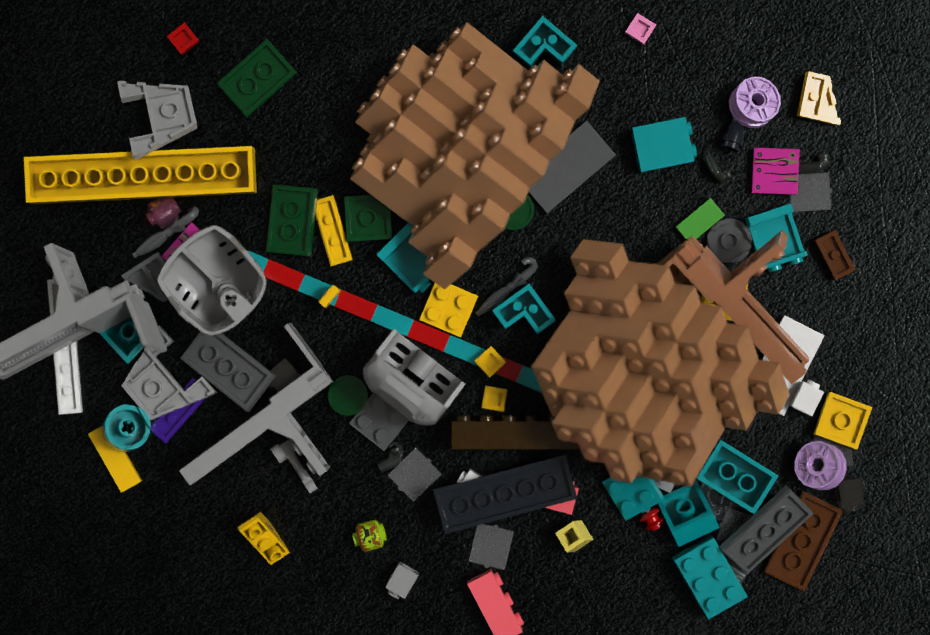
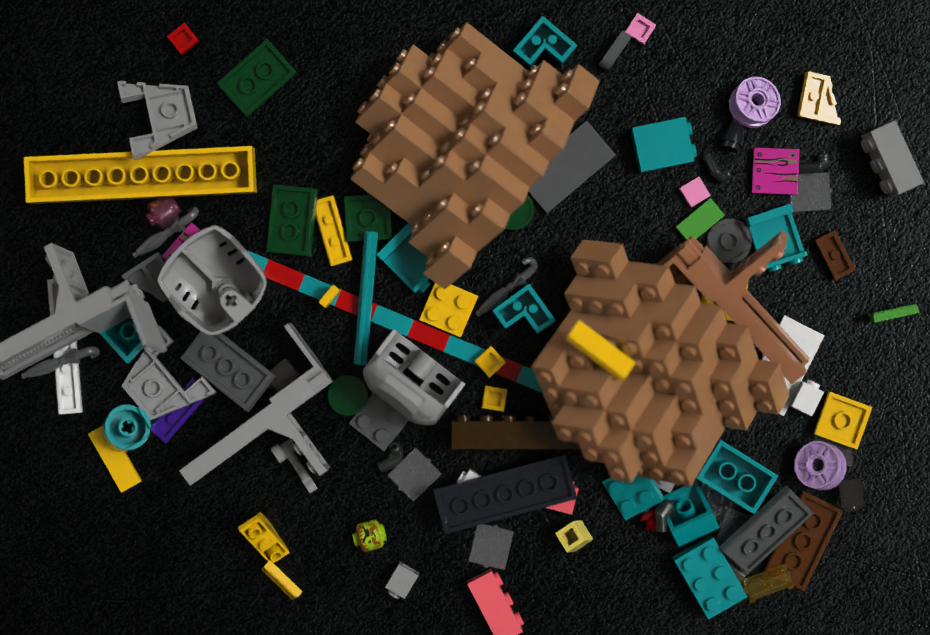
(48, 366): none -> dark grey piece
(281, 580): none -> yellow tile
(365, 298): none -> teal axle
(600, 350): none -> yellow tile
(615, 50): none -> dark grey beam
(662, 512): none -> pearl dark grey arm
(694, 192): none -> bright pink tile
(768, 582): none -> clear yellow hinge
(891, 159): none -> light grey brick
(893, 313): none -> bright green tile

